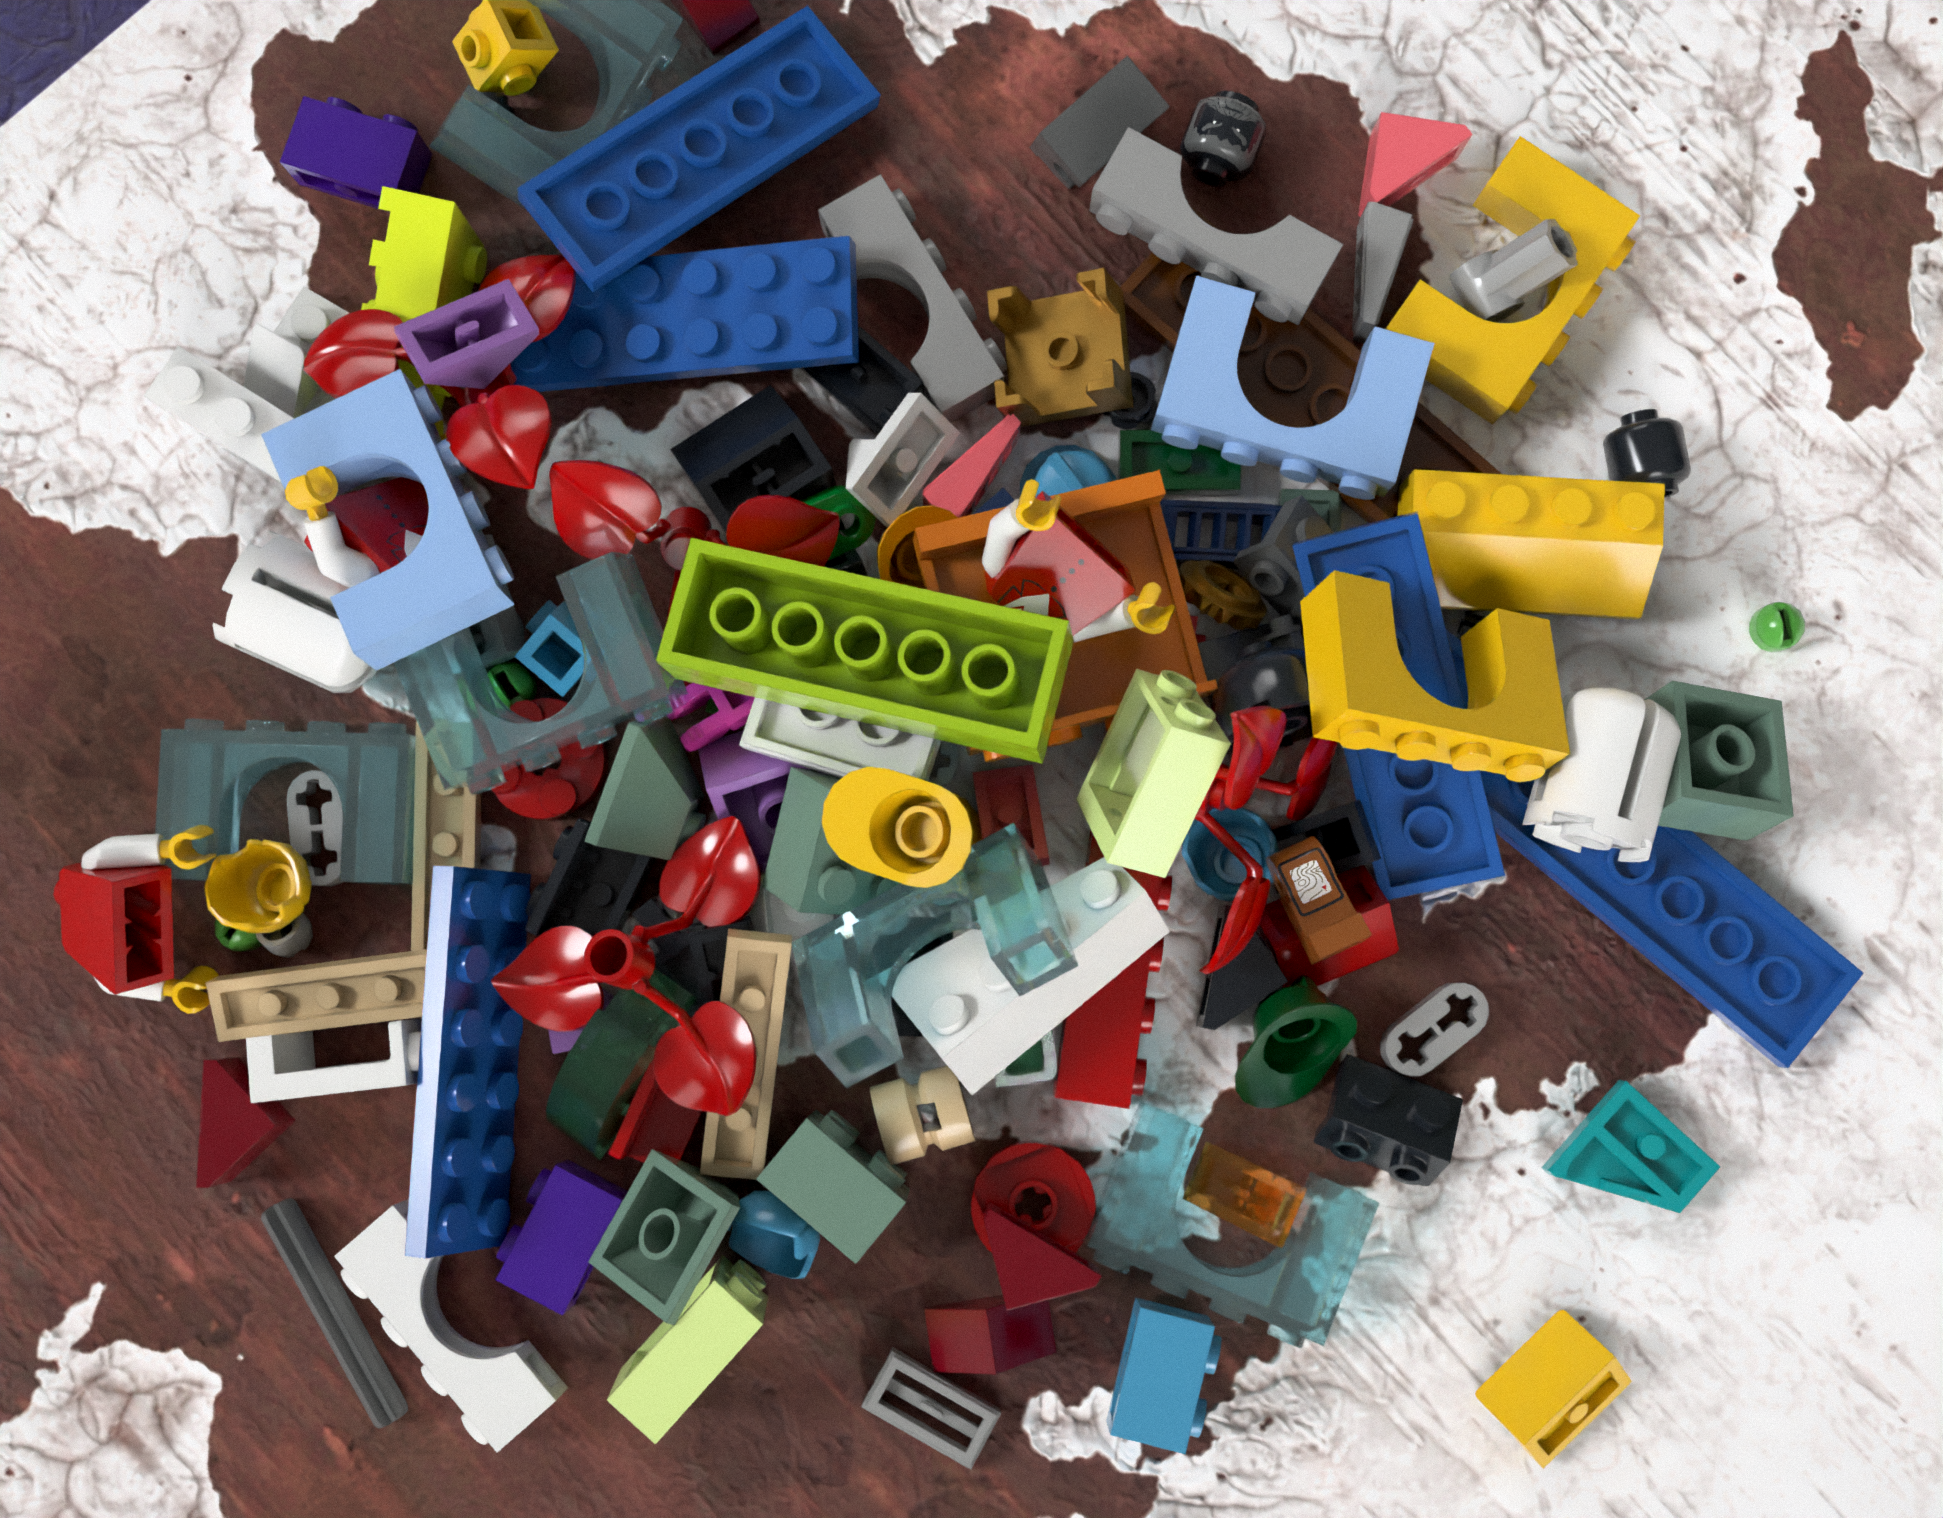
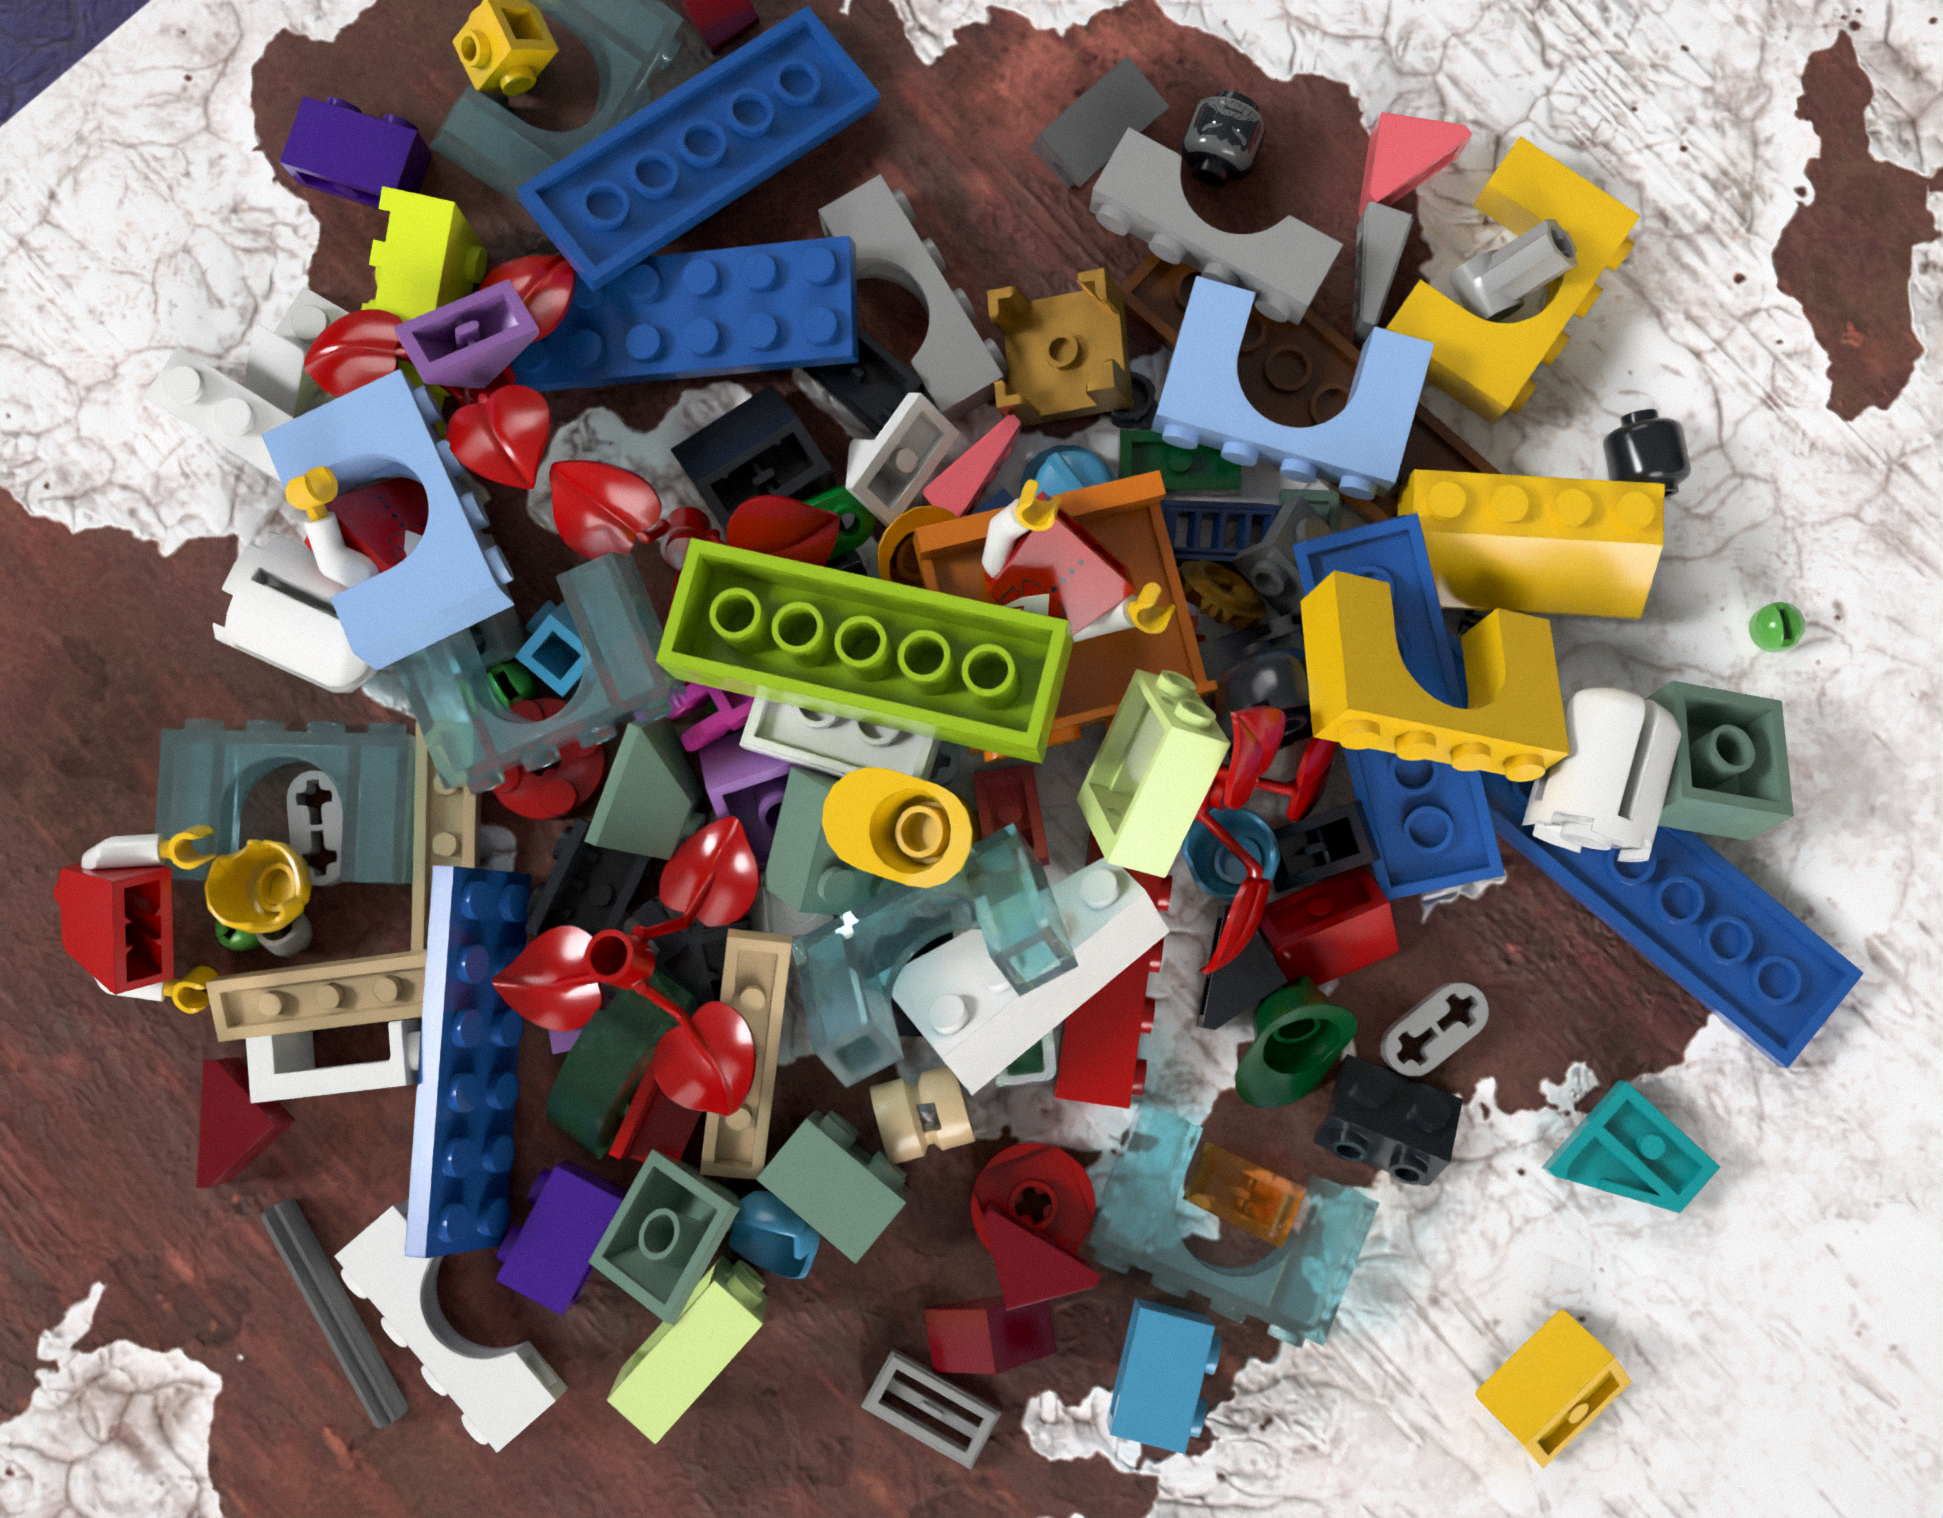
(1315, 900): dark orange leg -> none

